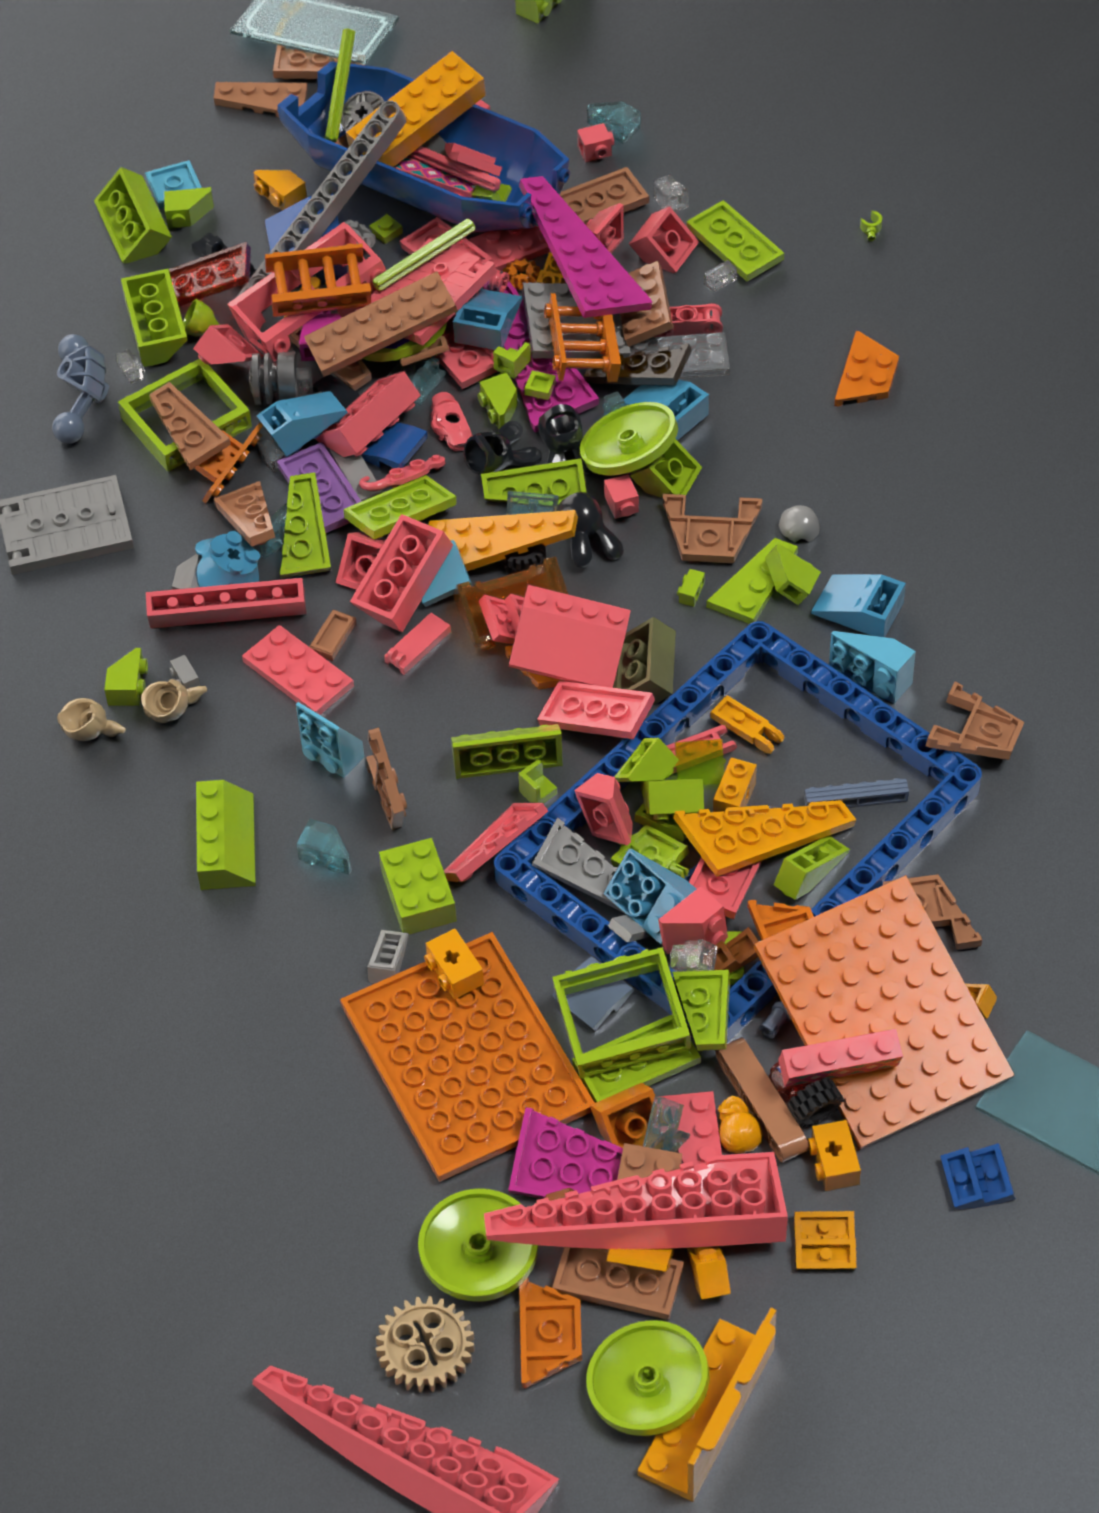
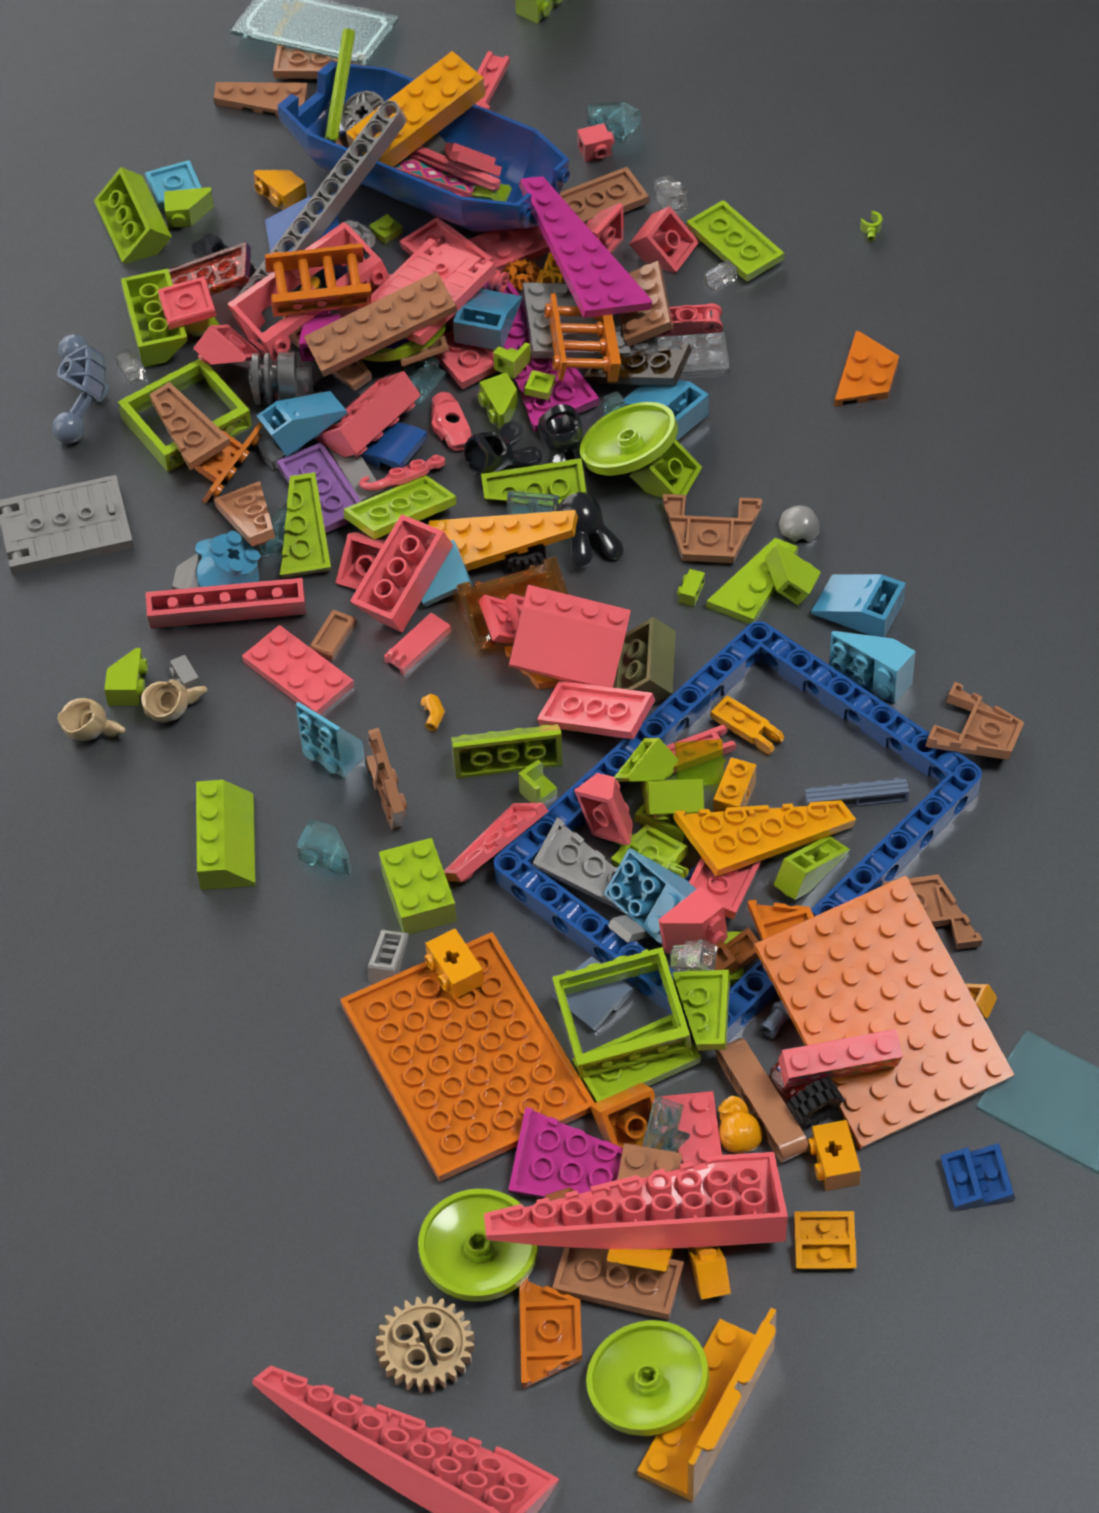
(187, 302): none -> coral tile
(423, 254): lime axle -> none
(434, 706): none -> light orange arm
(492, 71): none -> coral hinge
(621, 496): coral brick -> none

